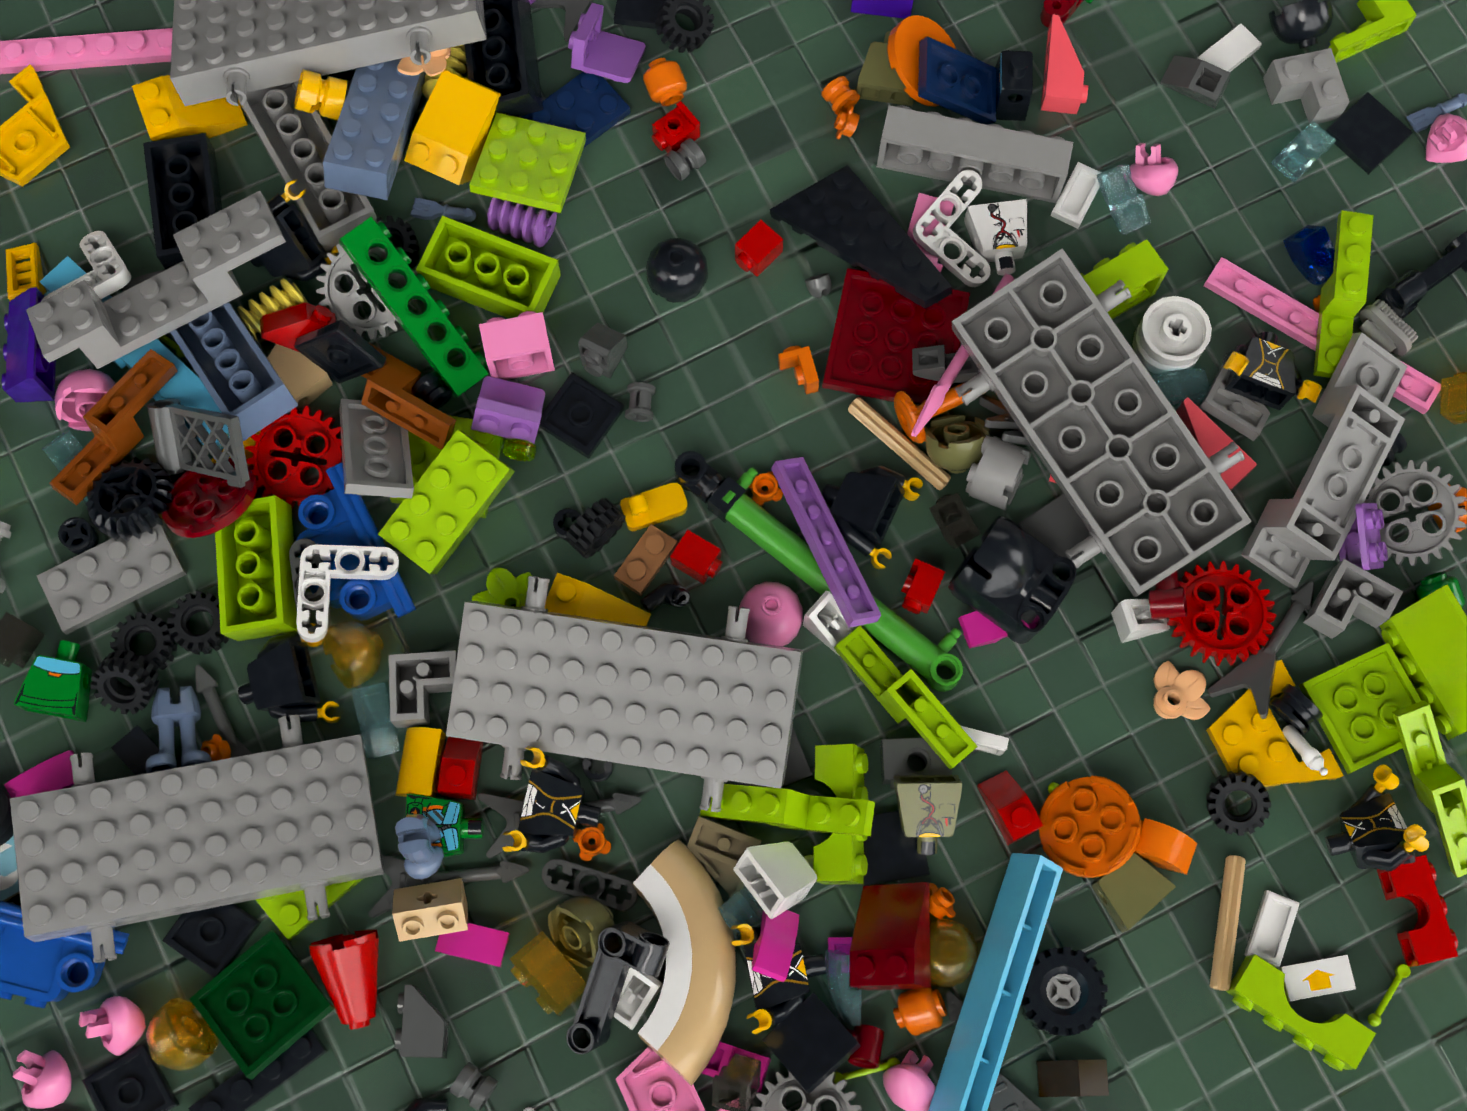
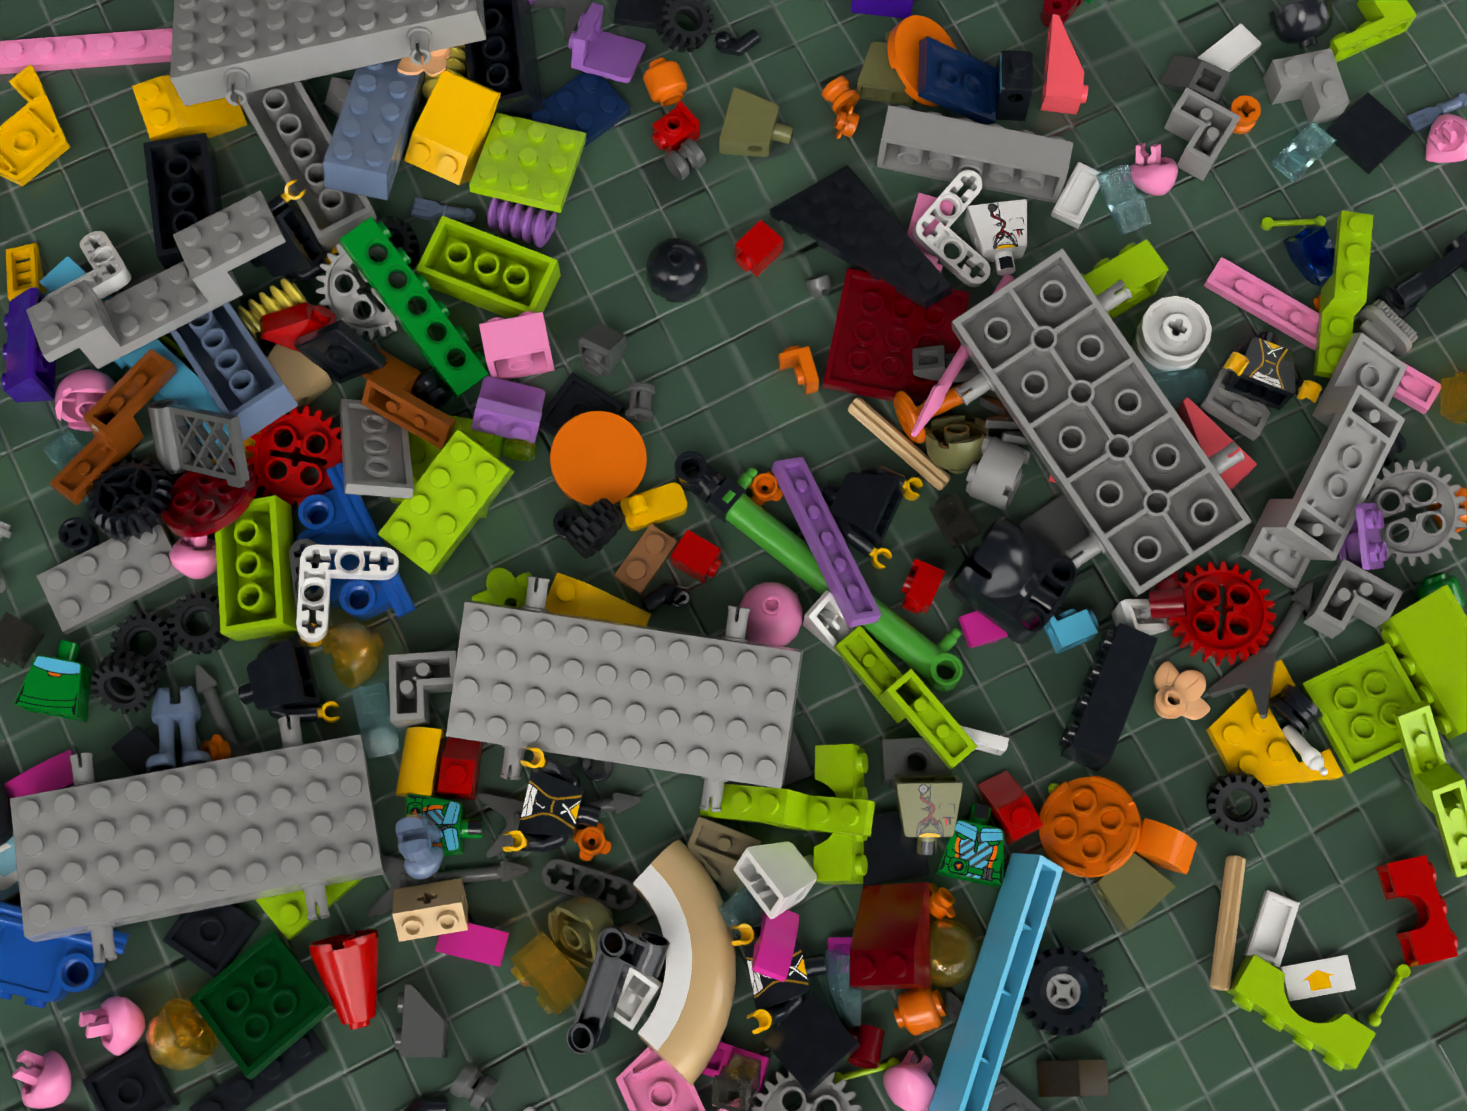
(194, 557): none -> bright pink piece
(320, 94): yellow wheel -> none
(598, 458): none -> orange tile
(736, 46): none -> black arm
(752, 126): none -> olive torso
(974, 850): none -> torso
(1071, 629): none -> medium azure brick
(1108, 697): none -> black brick
(1206, 129): none -> light grey brick
(1251, 107): none -> orange wheel
(1267, 222): none -> lime hinge
(1376, 830): torso -> none

